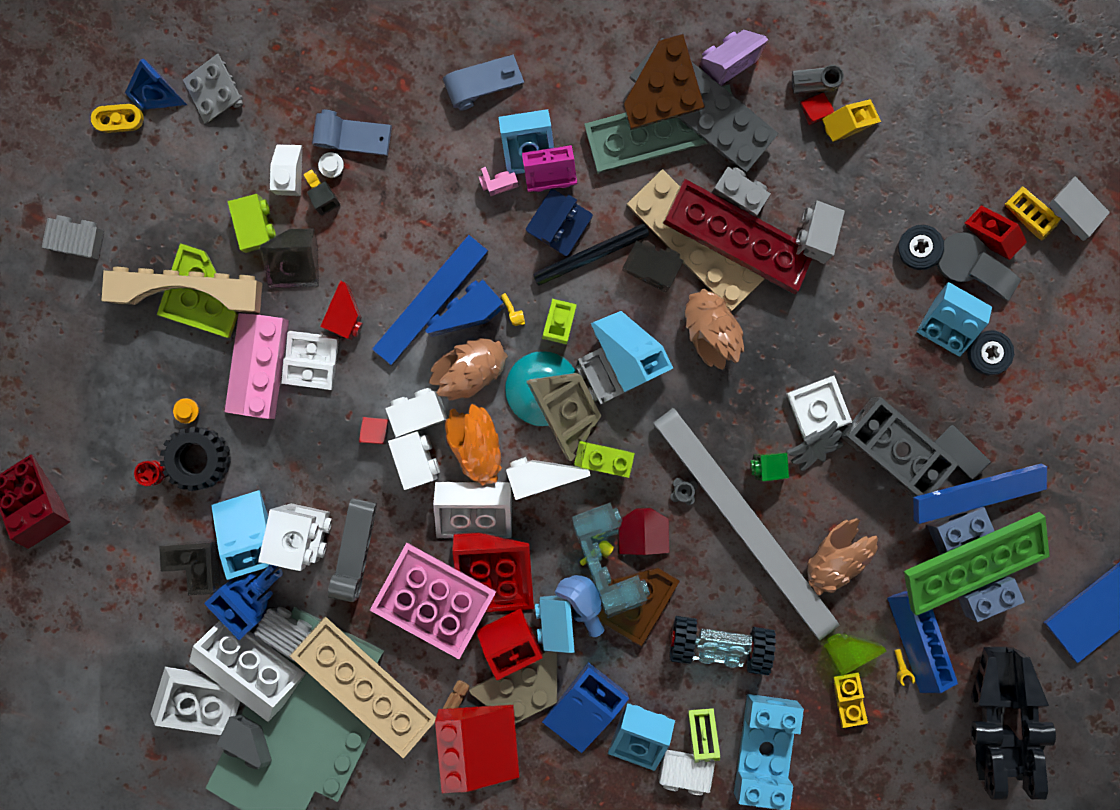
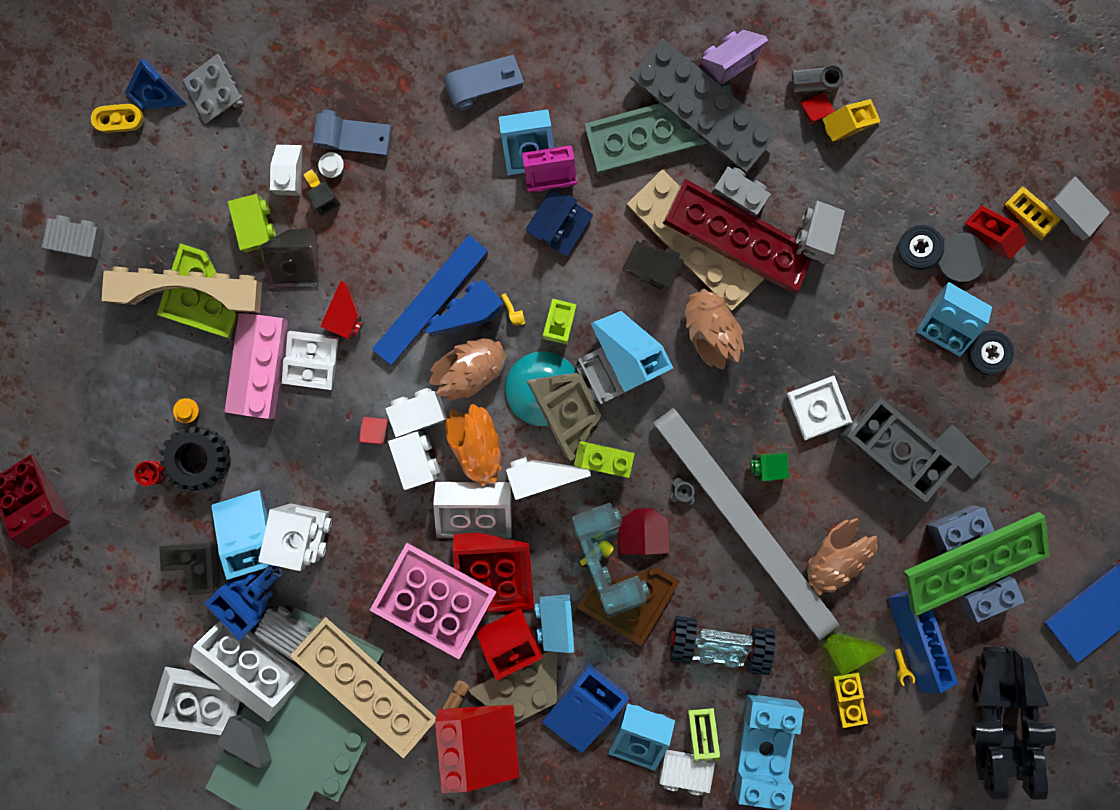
(353, 551): dark grey beam -> none
(501, 183): bright pink bracket -> none
(585, 602): medium blue piece -> none
(591, 254): black axle -> none
(665, 86): reddish brown plate -> none
(816, 446): dark grey piece -> none
(979, 493): blue tile -> none
(995, 276): dark grey slope -> none

